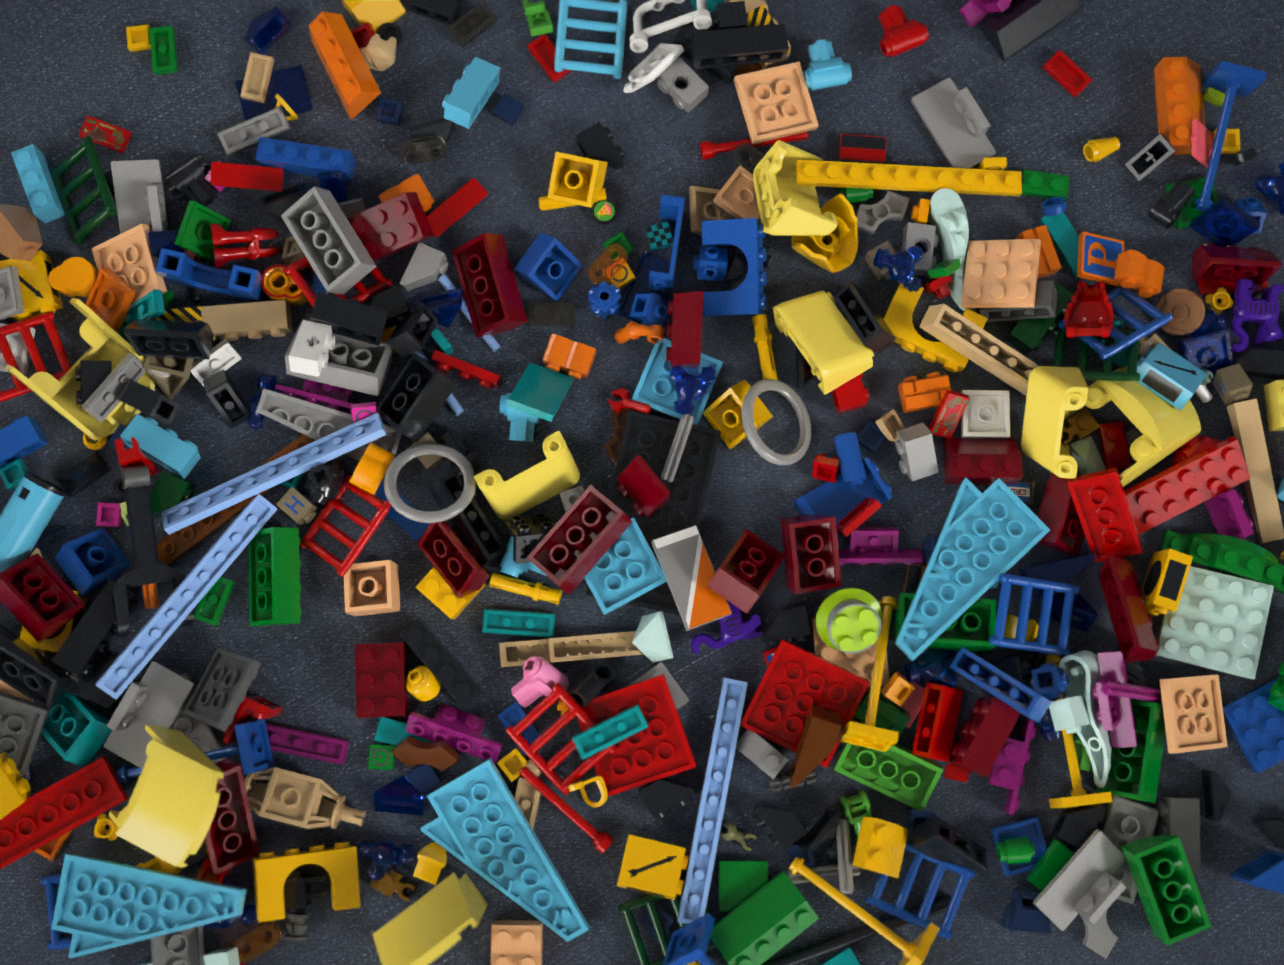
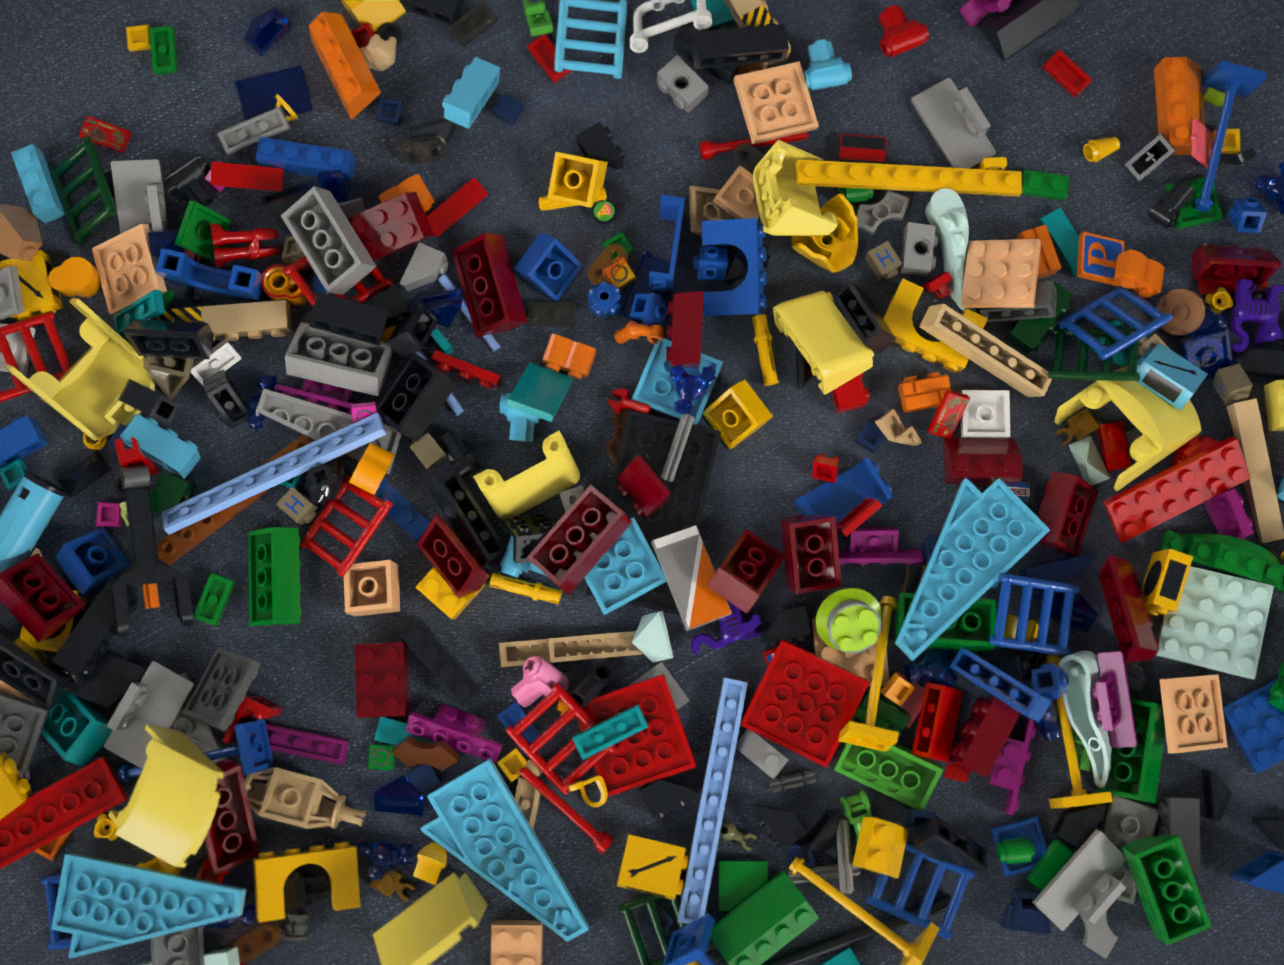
(90, 375): black slope -> none
(106, 395): light grey tile -> none
(110, 298): orange tile -> none
(186, 597): light blue plate -> none
(257, 77): tan tile -> none
(311, 348): white brick -> none
(422, 684): yellow head -> none
(434, 516): light grey wedge -> none
(518, 623): teal tile -> none
(652, 66): white tile -> none
(659, 236): tile -> none
(729, 15): black slope -> none
(750, 429): light grey wedge -> none
(817, 740): reddish brown slope -> none
(850, 459): blue brick -> none
(900, 266): clear blue animal -> none
(917, 452): light grey brick -> none
(920, 212): light orange plate -> none
(944, 268): green tile -> none
(1048, 396): light yellow windscreen -> none
(1054, 206): blue tile -> none
(1069, 714): light aqua brick -> none
(1089, 312): red animal -> none
(1105, 514): red plate -> none
(1131, 691): magenta axle -> none
(1202, 392): white arm -> none
(1225, 224): clear blue tile -> none

